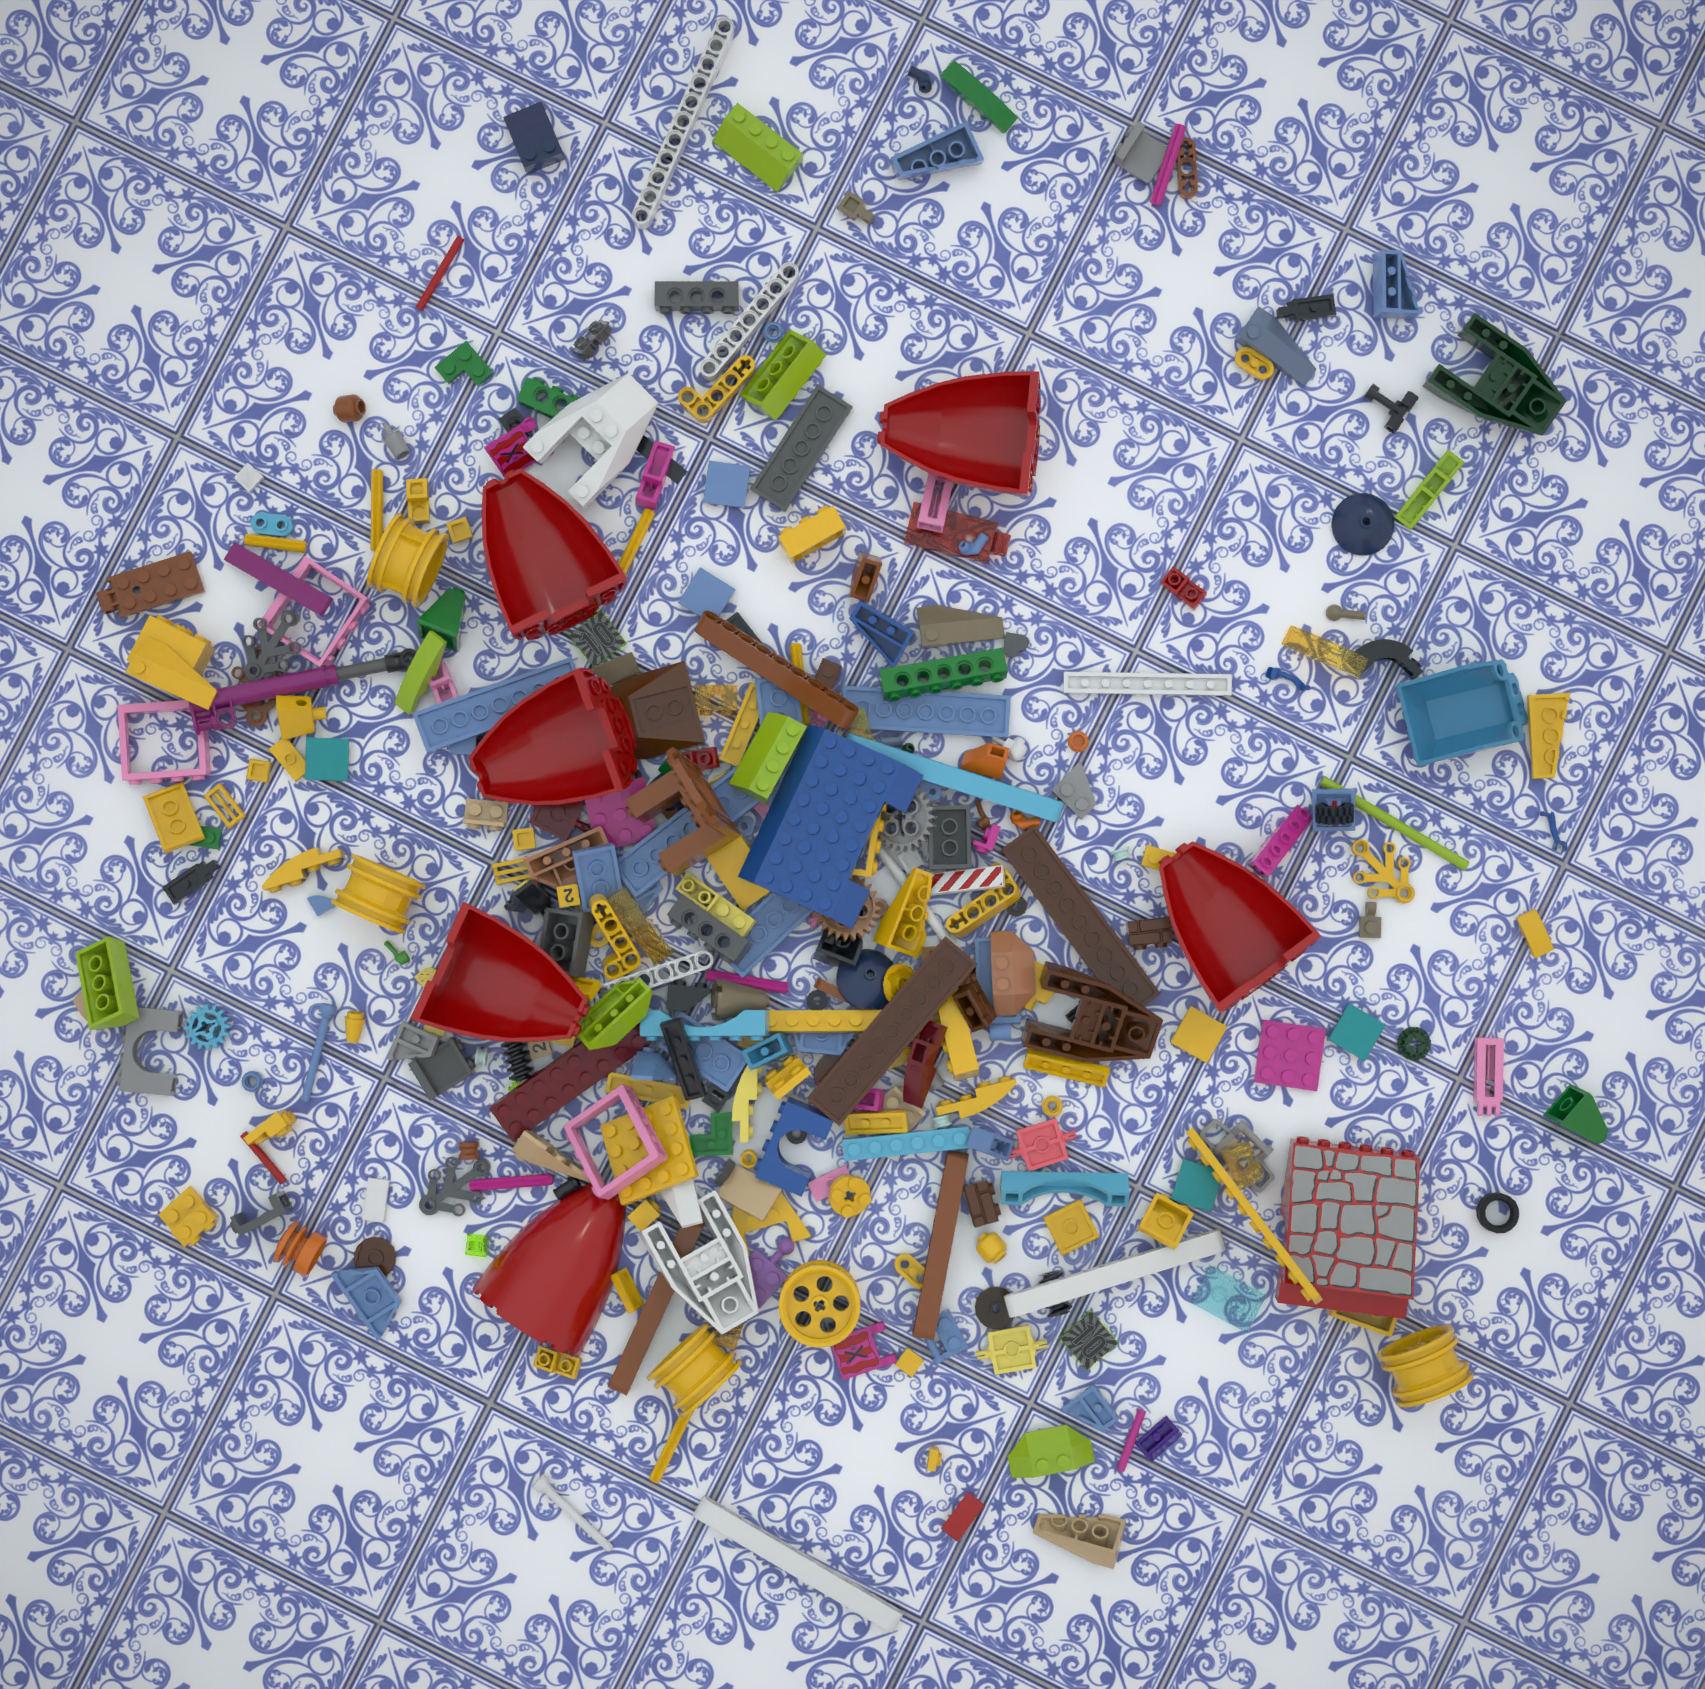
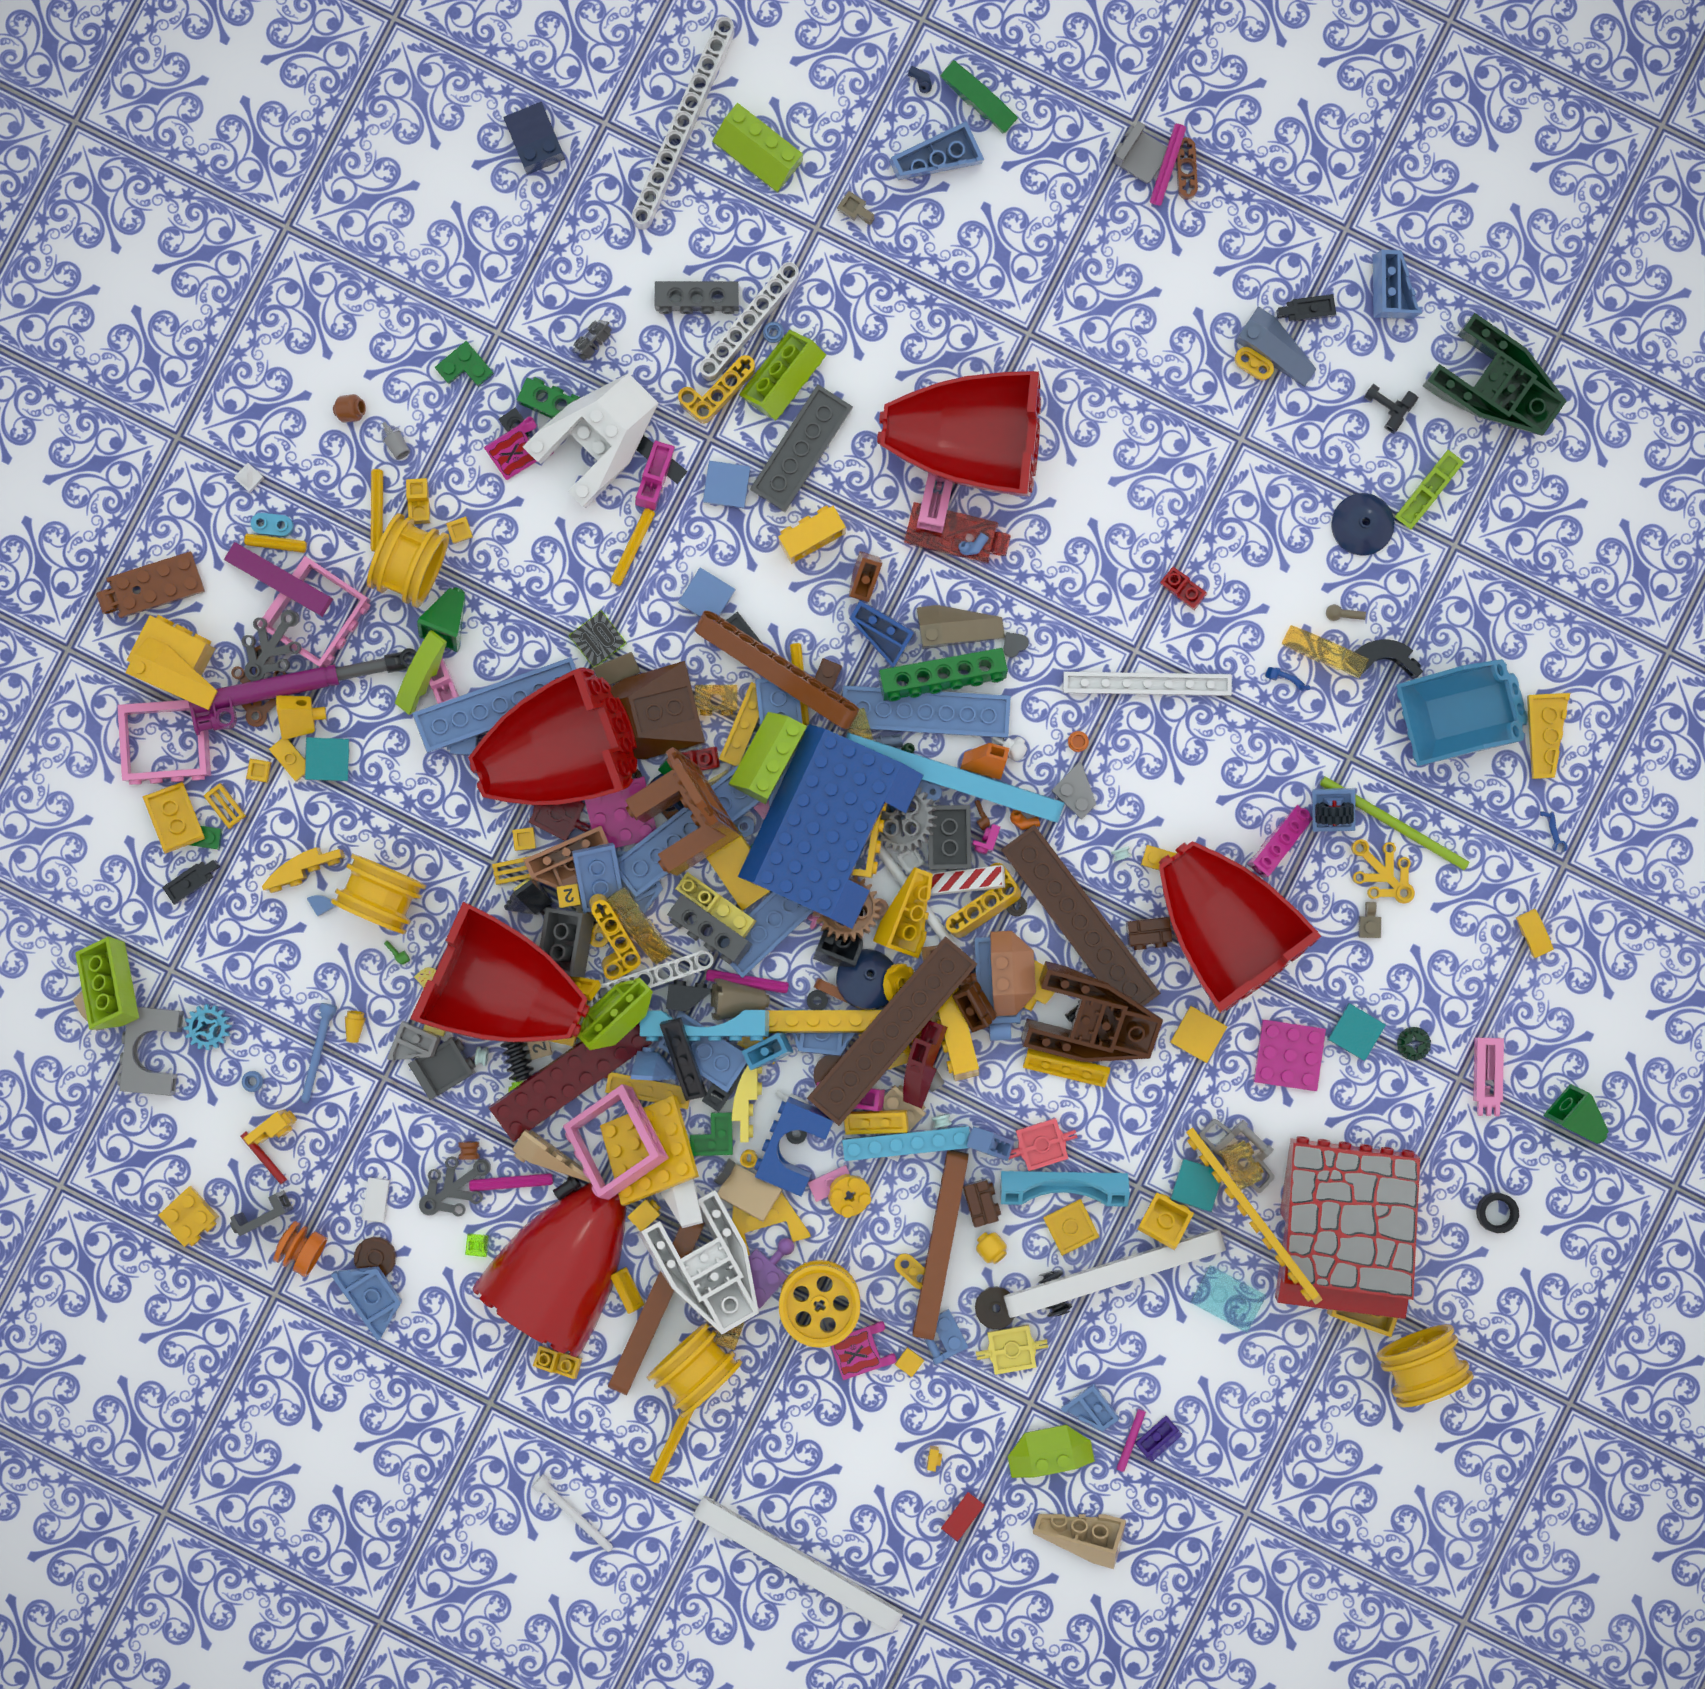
(439, 273): red bar -> none
(486, 813): tan bracket -> none
(543, 558): red panel -> none
(787, 1076): yellow plate -> none
(817, 719): bright pink plant -> none
(986, 1096): yellow slope -> none
(1059, 1106): yellow plate -> none
(1088, 1340): tile -> none

